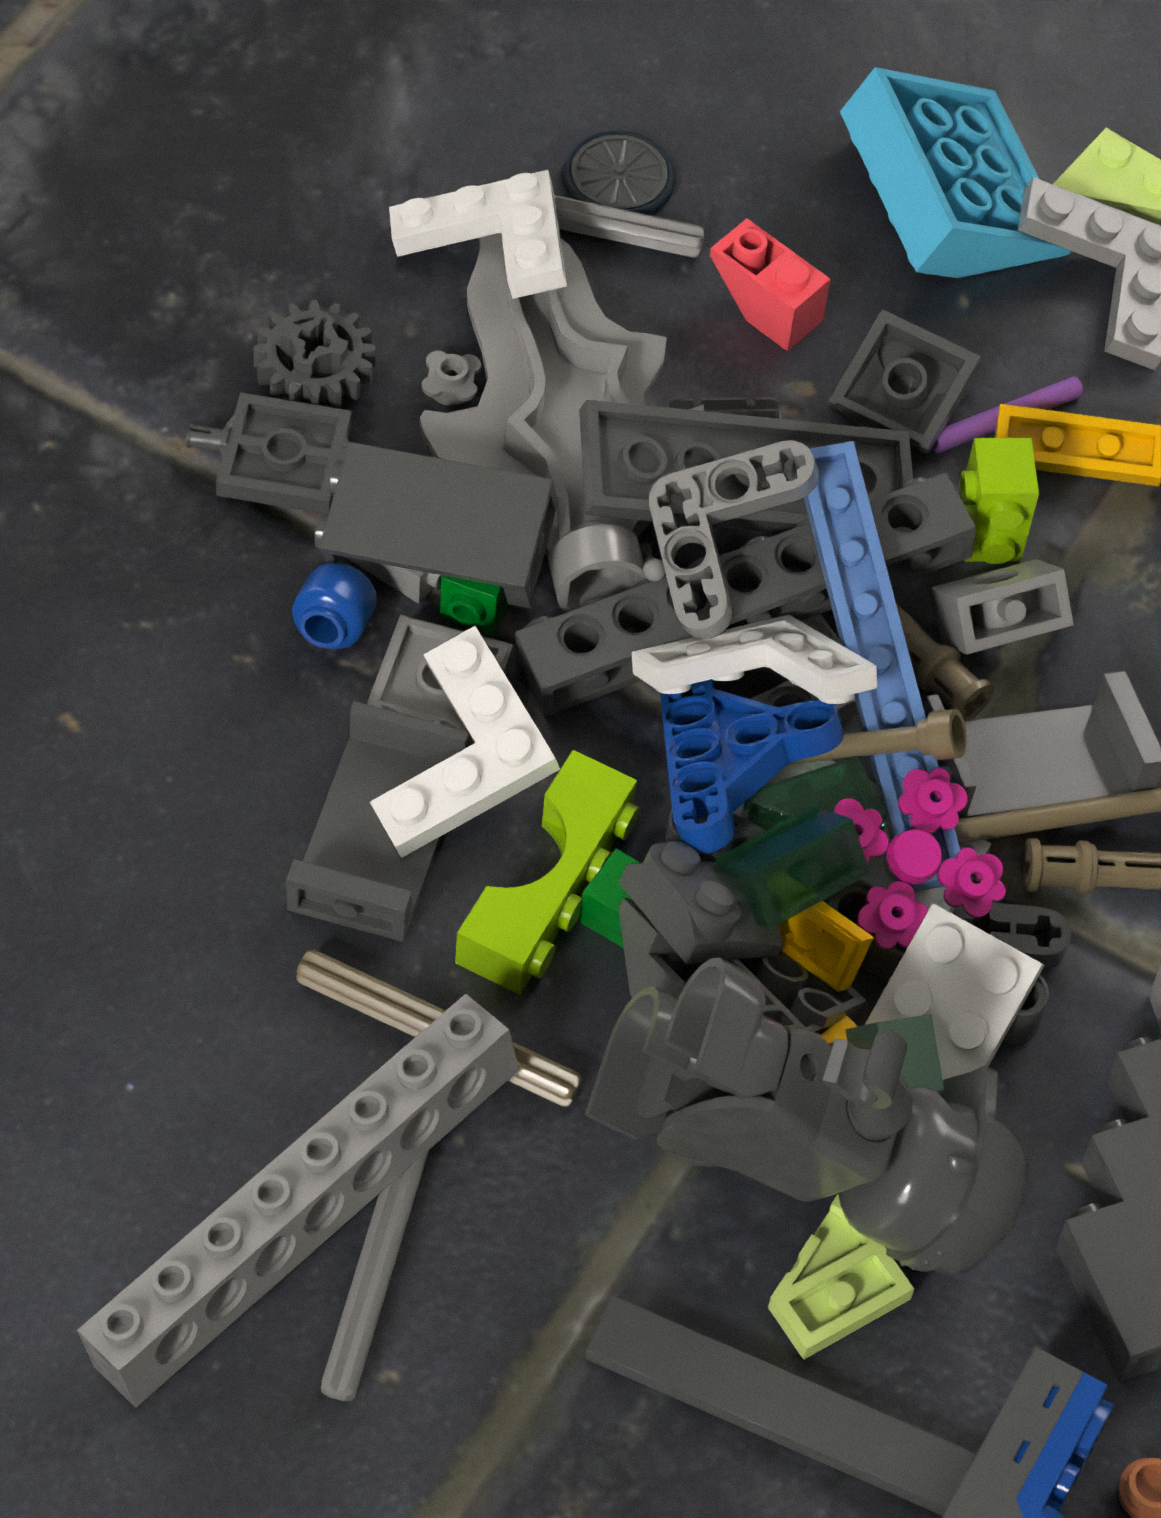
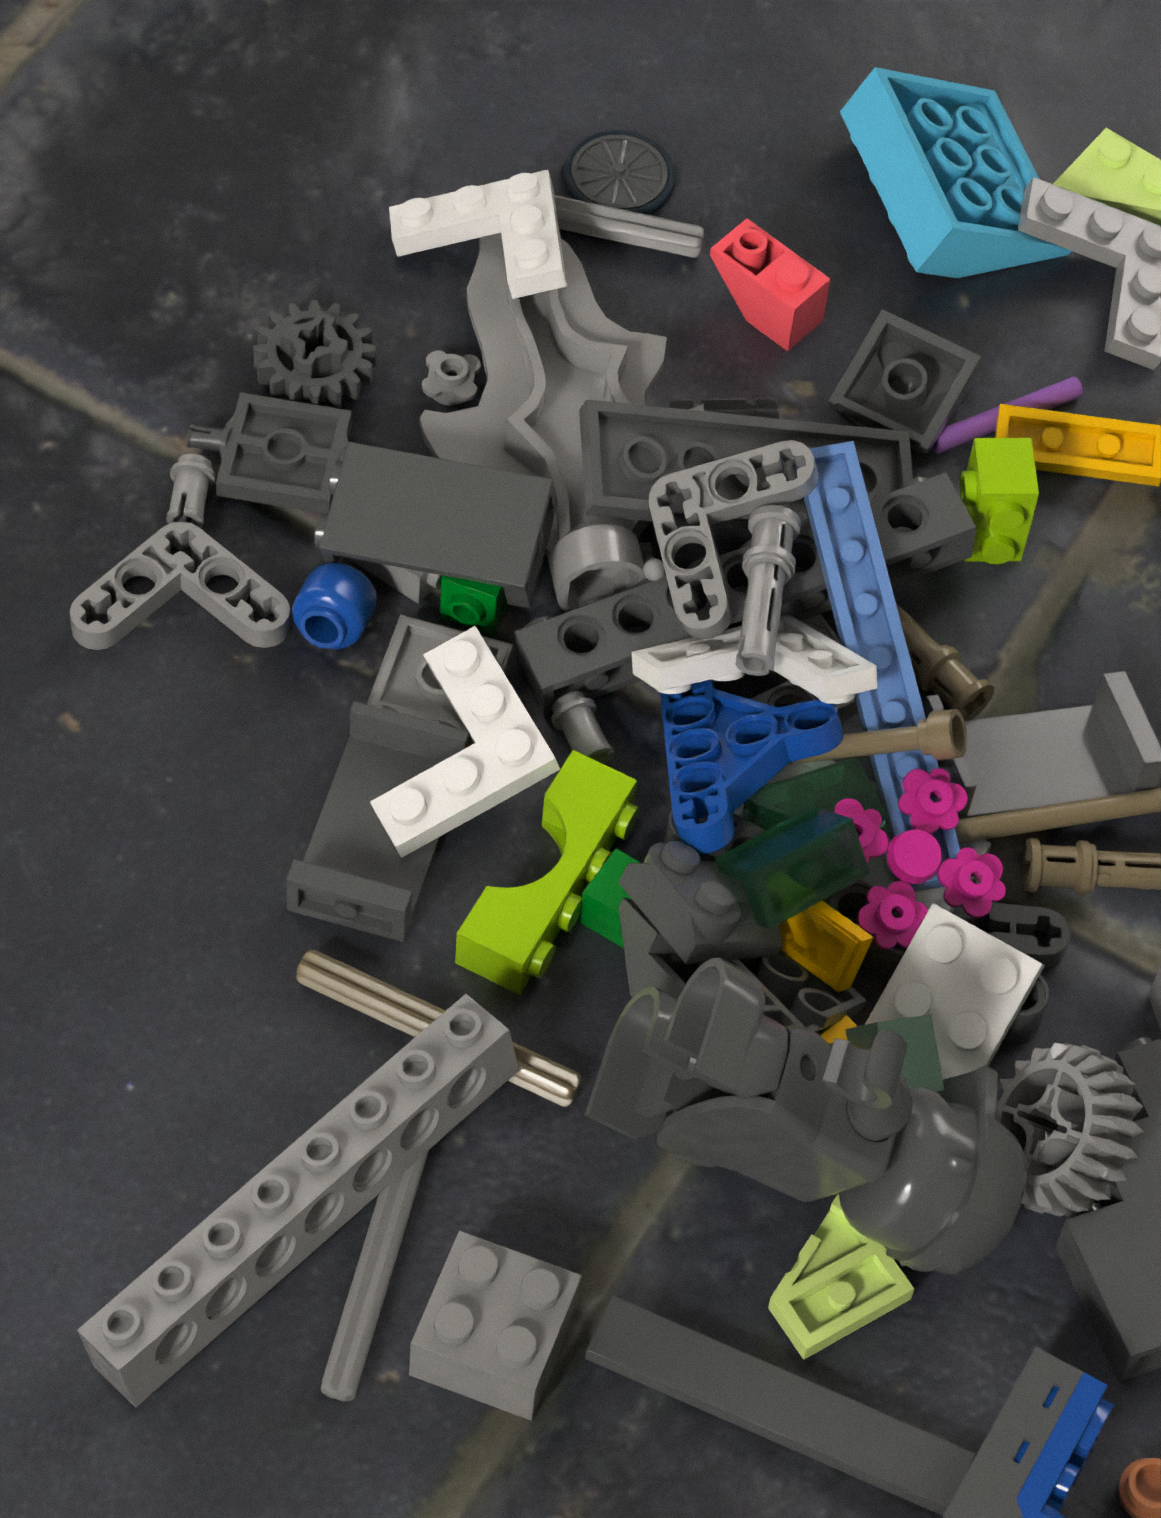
(170, 576): none -> light grey beam
(191, 480): none -> light grey pin
(494, 1325): none -> light grey brick
(577, 720): none -> light grey pin
(768, 569): none -> light grey pin
(1002, 606): light grey brick -> none
(1094, 1103): none -> light grey gear

